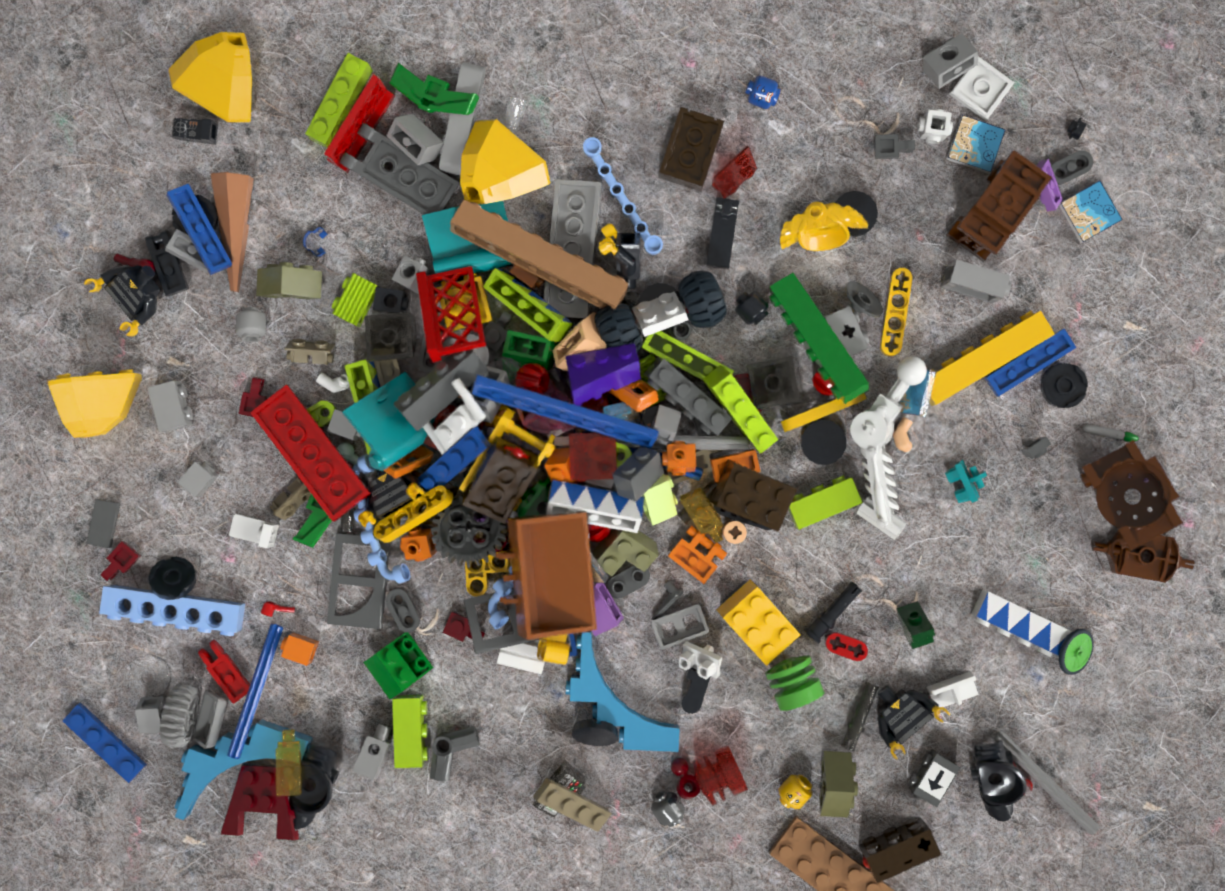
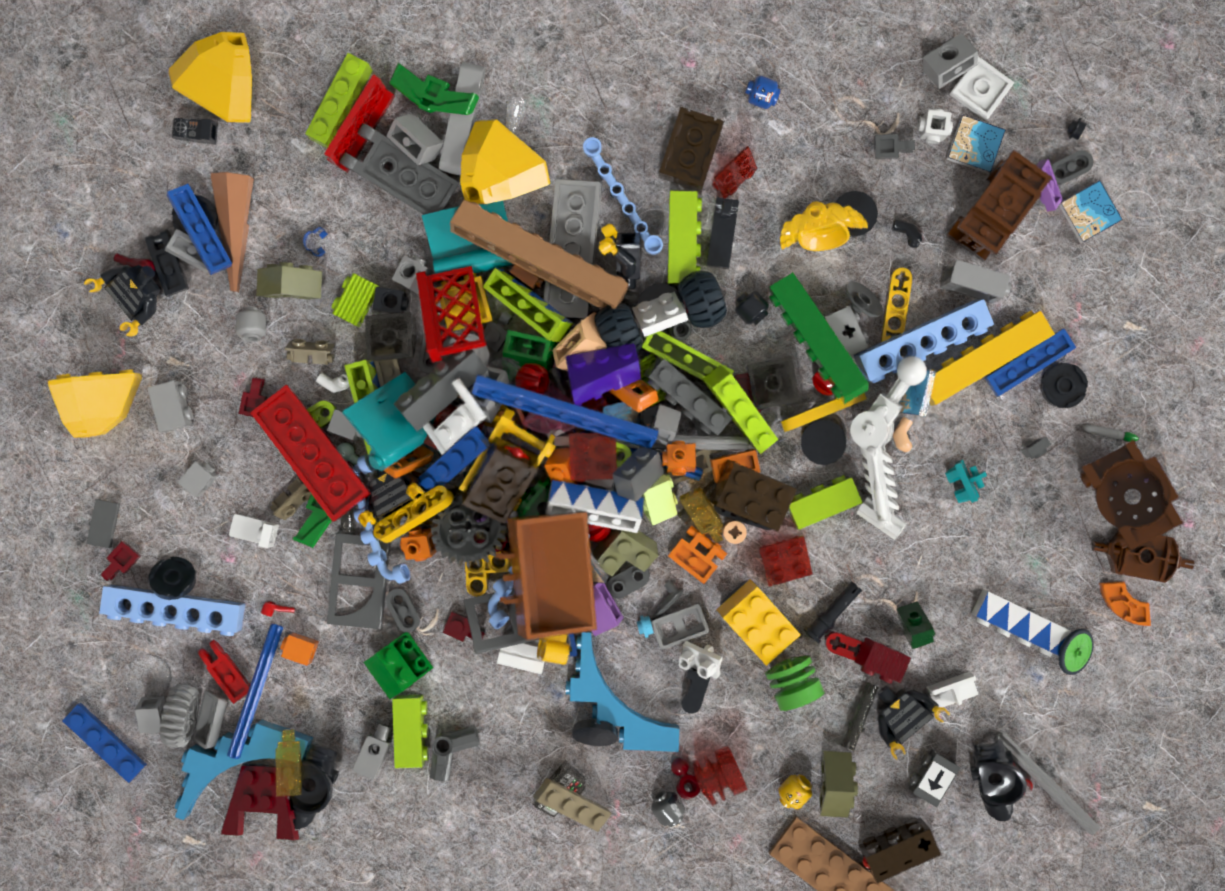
(645, 626): none -> medium azure plate
(683, 235): none -> lime brick
(785, 560): none -> clear red hinge
(882, 660): none -> dark red brick
(910, 230): none -> black arm
(974, 311): none -> light blue brick
(1123, 604): none -> orange tile

